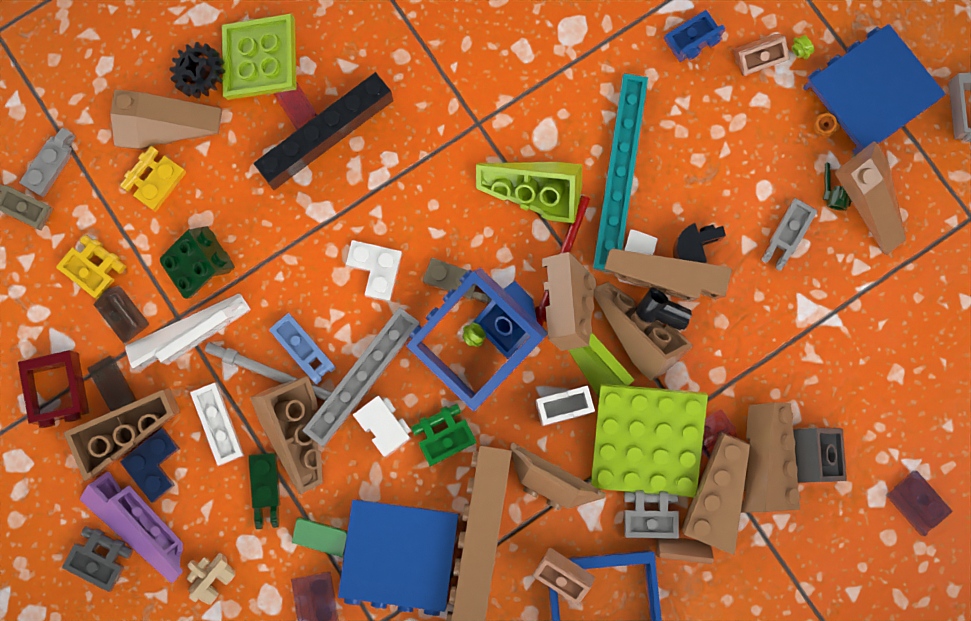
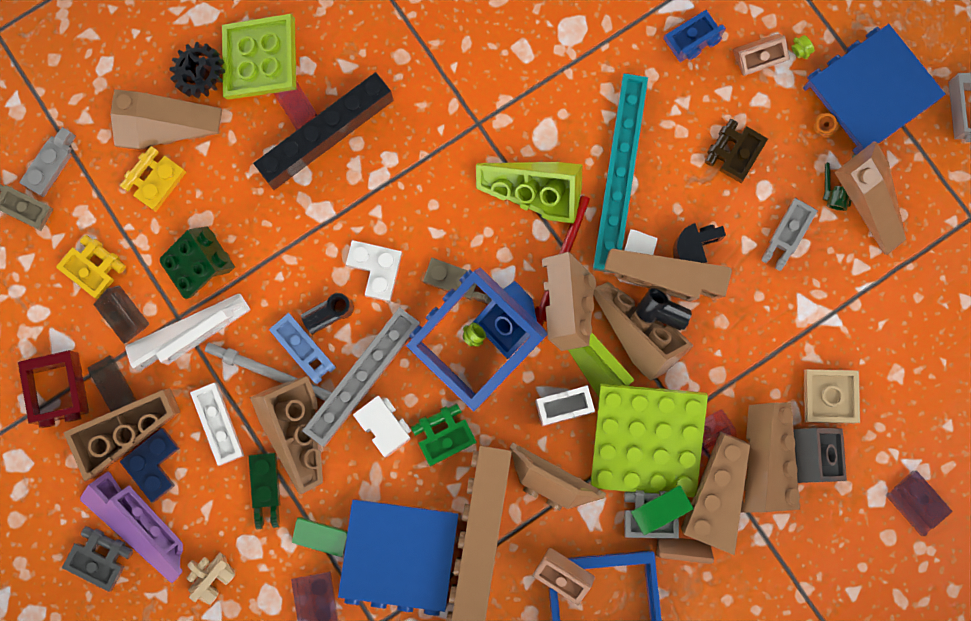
(325, 313): none -> black piece
(662, 510): none -> green slope
(743, 154): none -> dark brown plate
(831, 396): none -> tan plate

